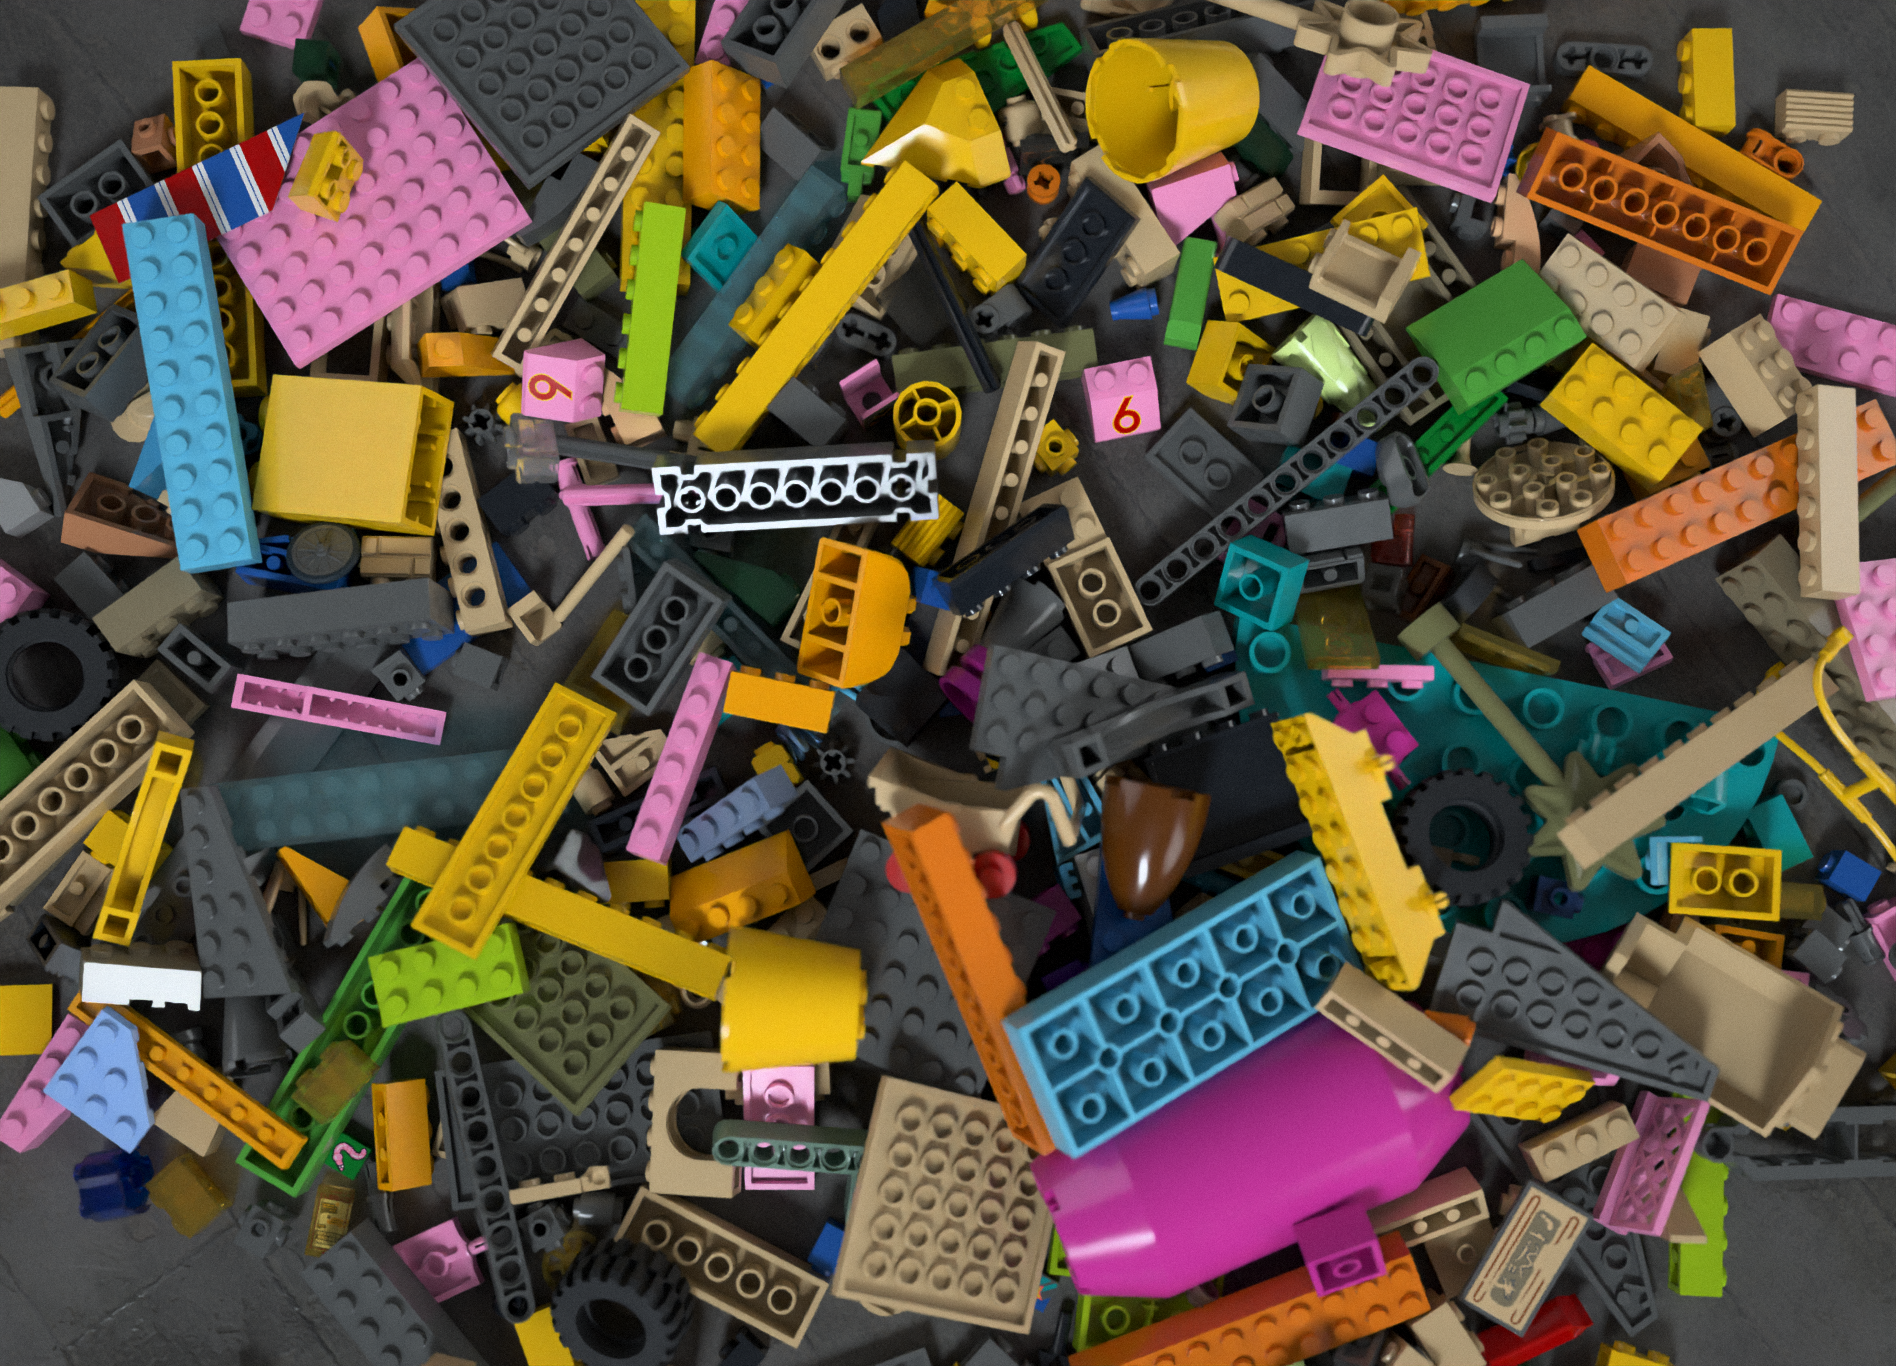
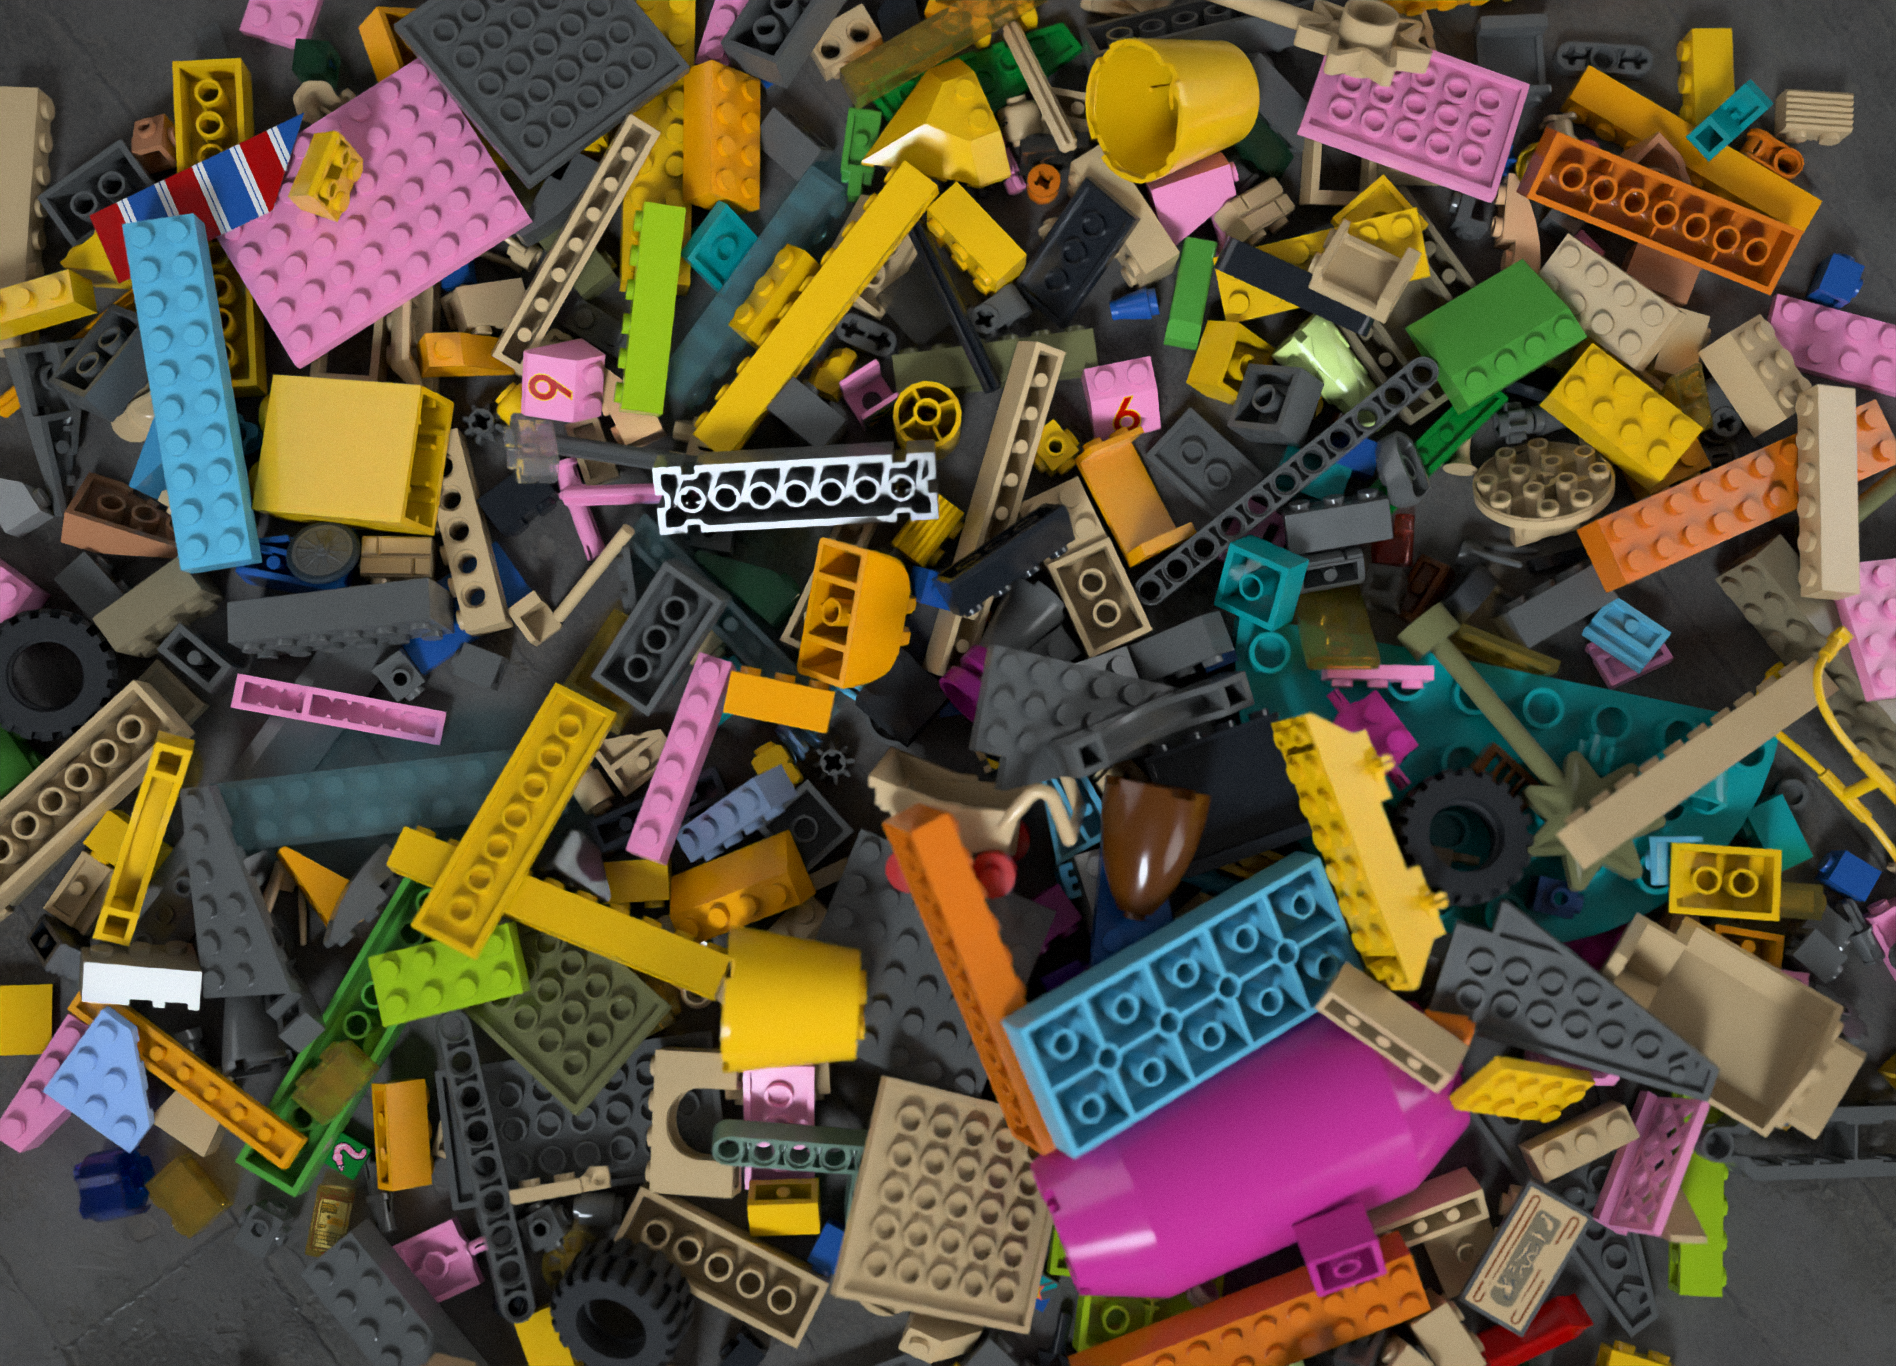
(784, 1207): none -> yellow brick
(832, 371): none -> yellow rock
(937, 1337): none -> tan slope
(1129, 497): none -> light orange panel
(1492, 751): none -> reddish brown slope
(1729, 120): none -> teal brick
(1836, 281): none -> blue brick

